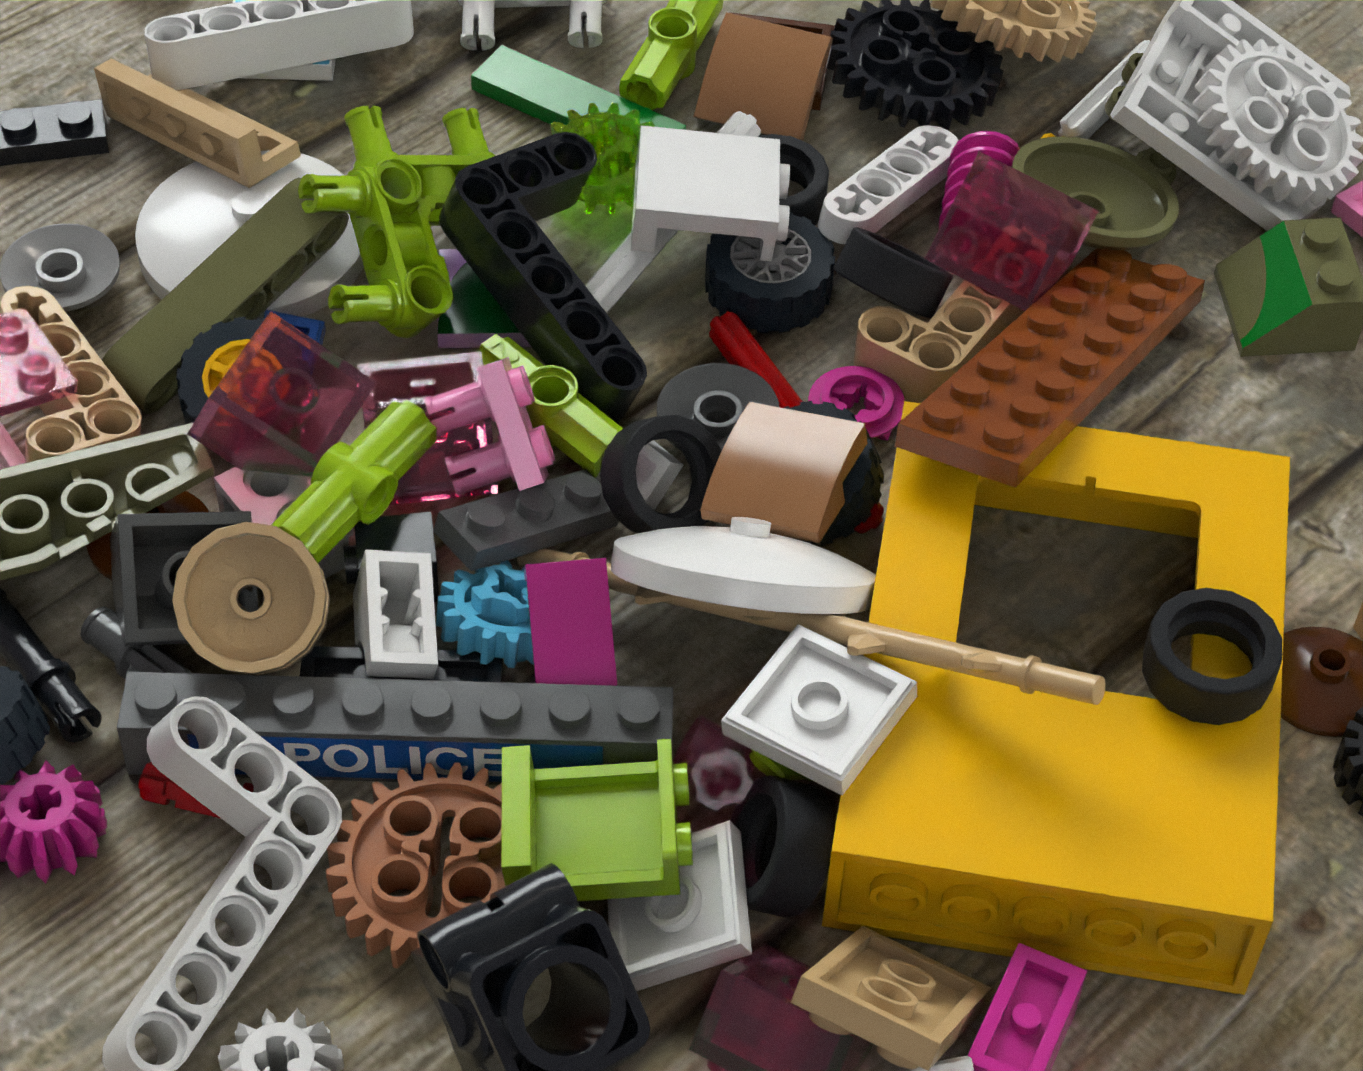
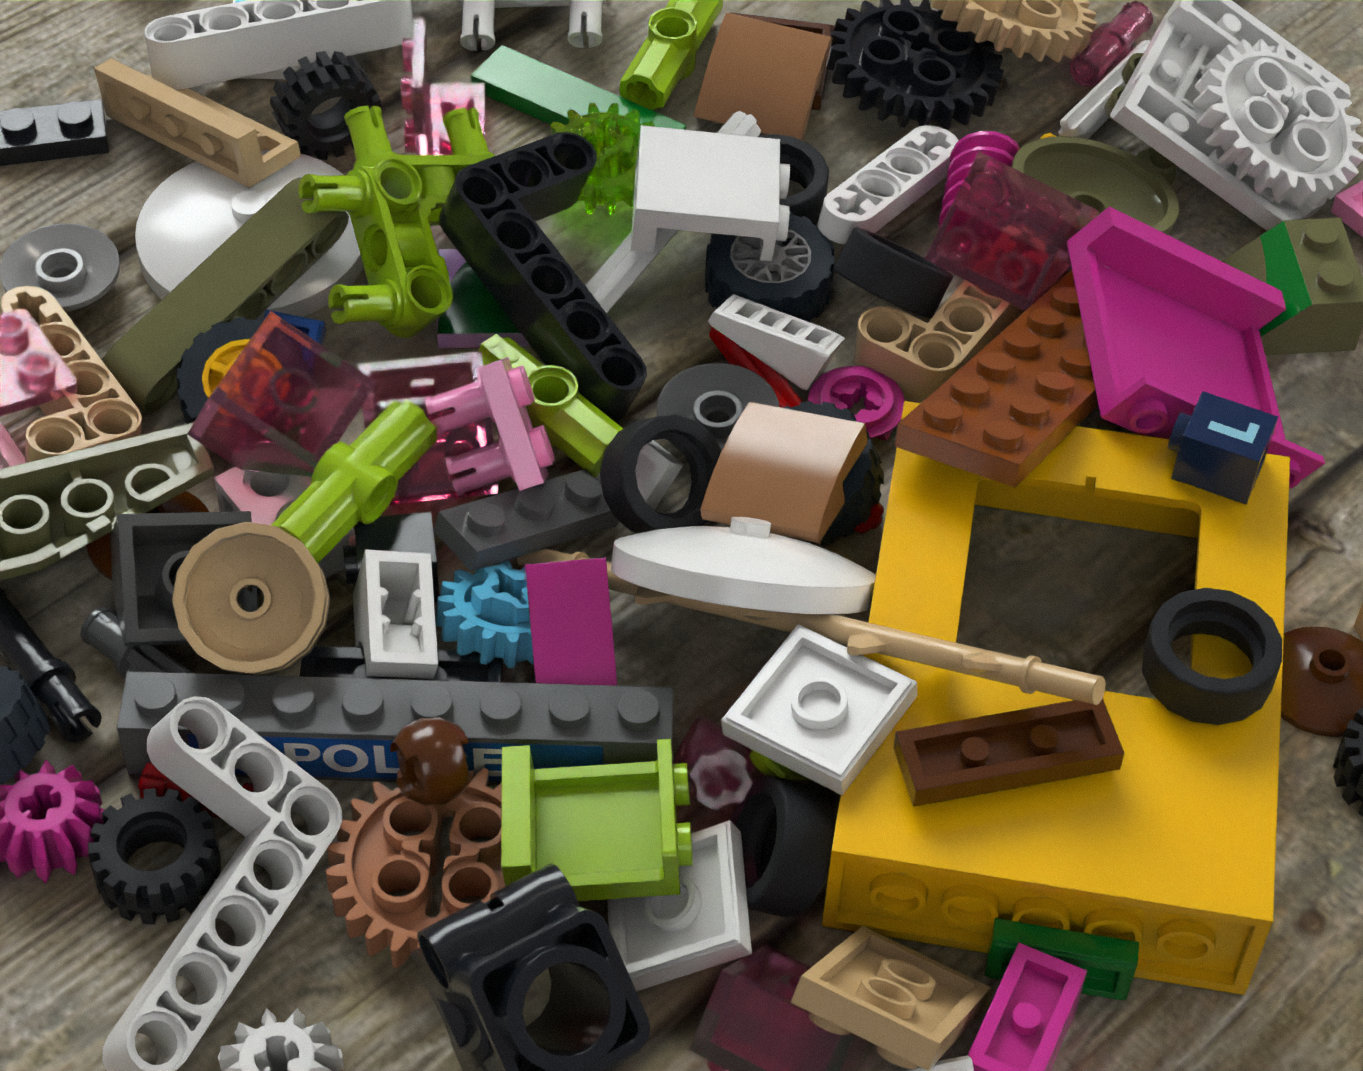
(149, 822): none -> black tyre
(310, 88): none -> black tyre
(431, 101): none -> clear pink bracket
(432, 761): none -> reddish brown piece
(778, 339): none -> white slope
(1007, 751): none -> reddish brown plate
(1107, 959): none -> green tile
(1111, 43): none -> clear pink pin
(1170, 326): none -> dark pink panel
(1221, 446): none -> dark blue brick

